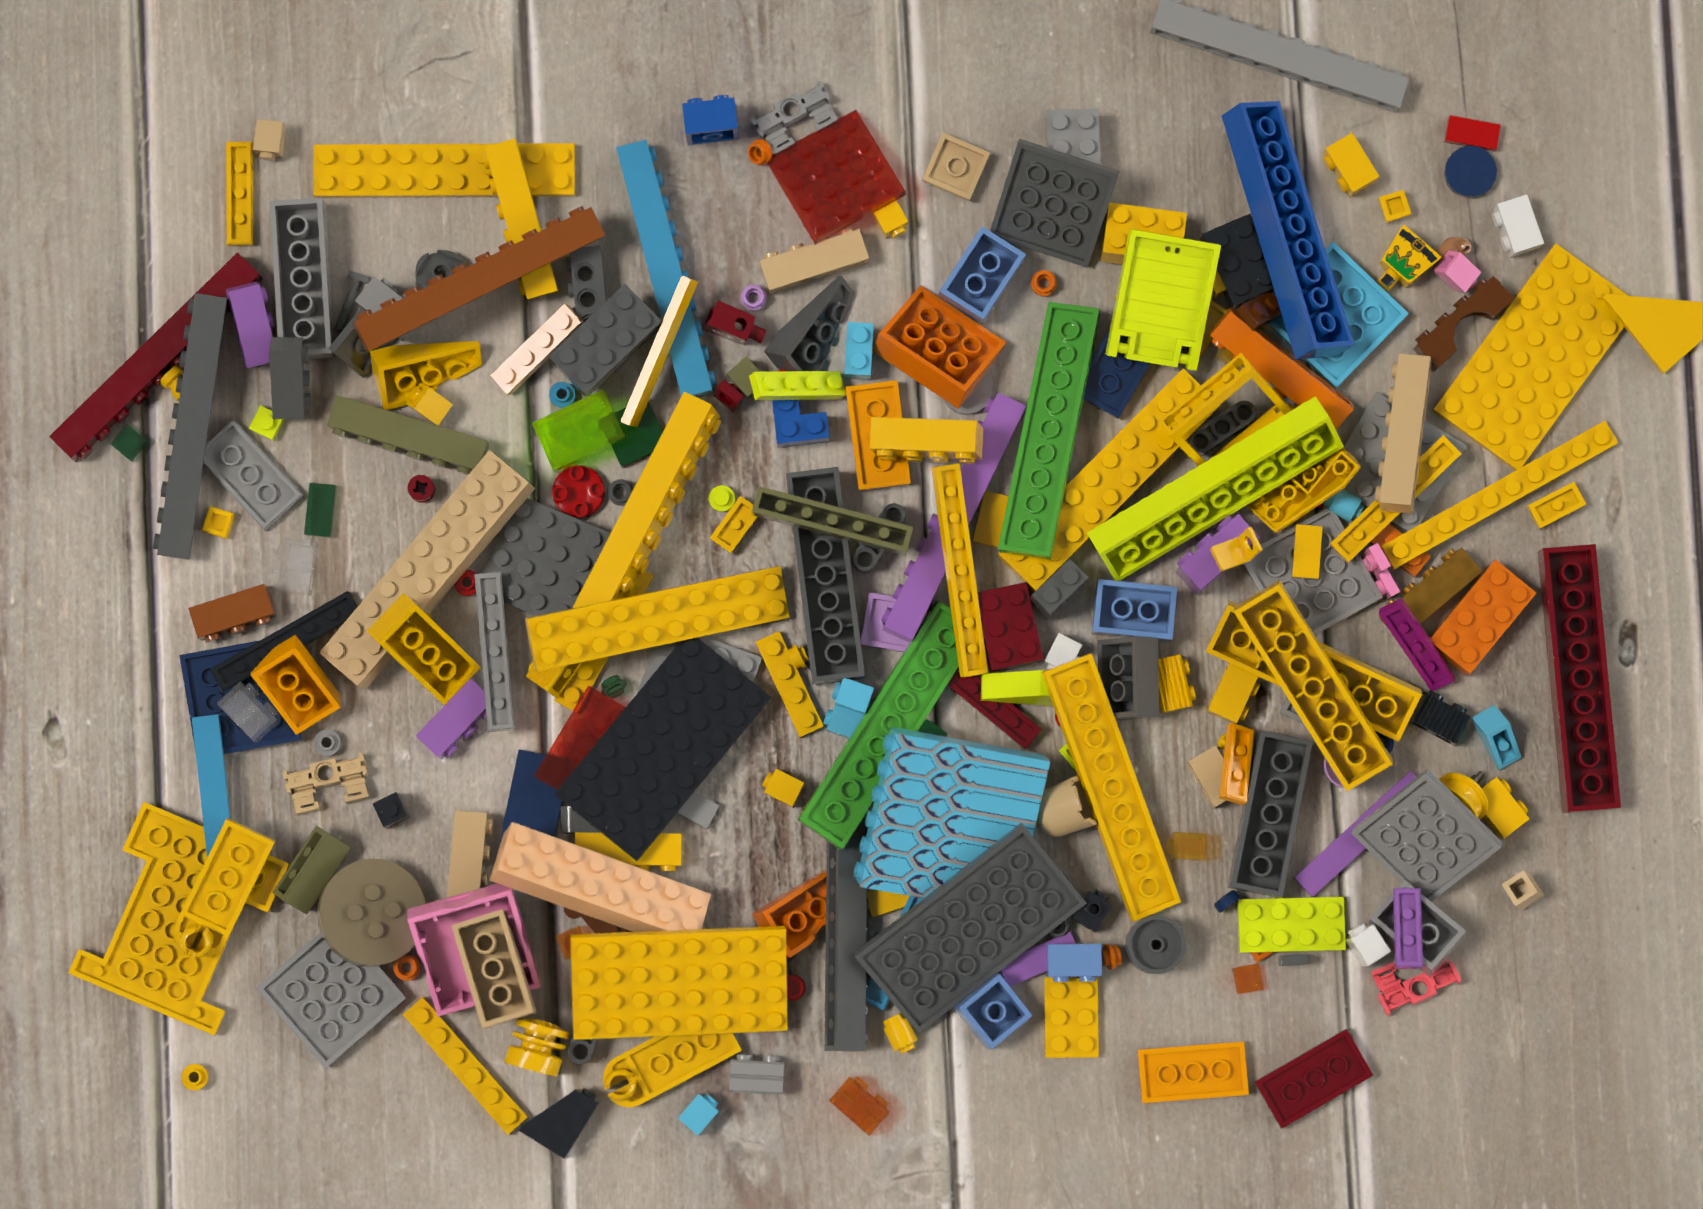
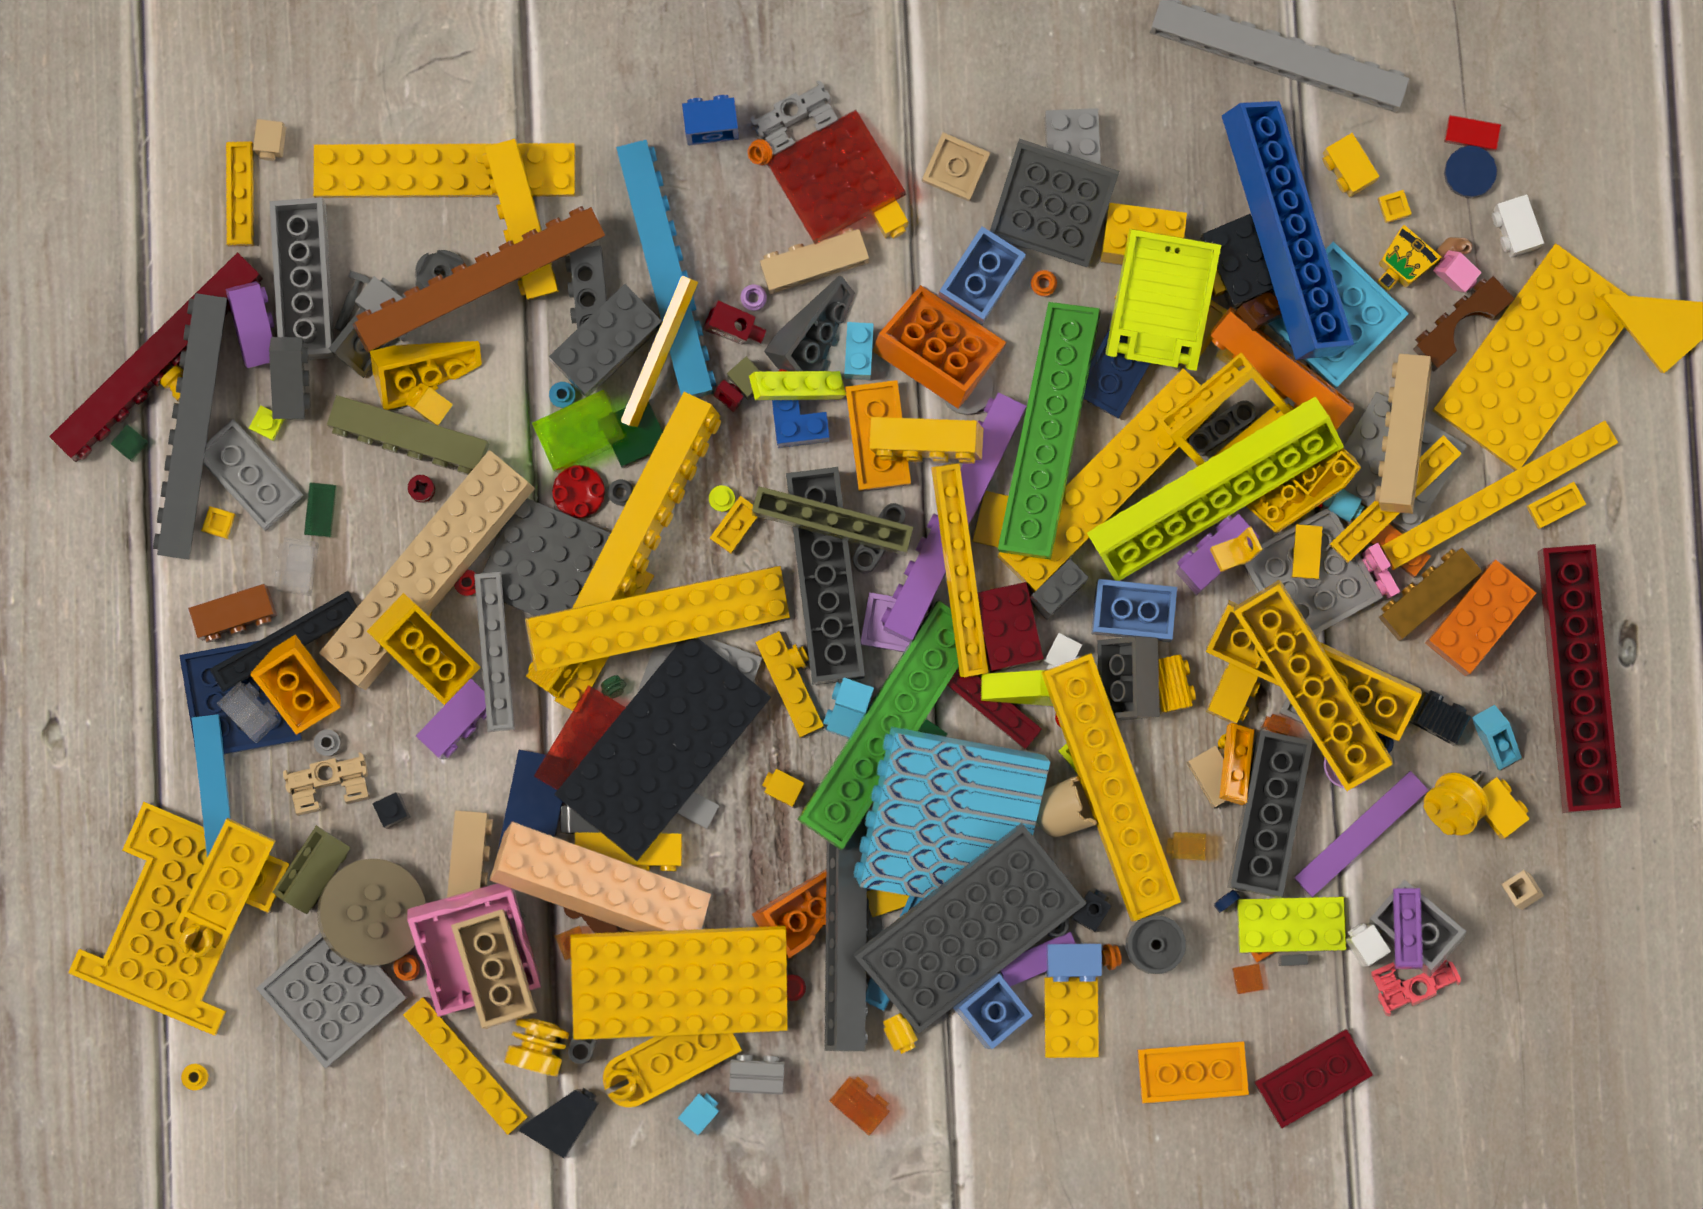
(536, 349): light nougat plate -> none
(1275, 724): none -> clear orange plate
(1416, 644): magenta plate -> none
(1426, 836): light grey plate -> none

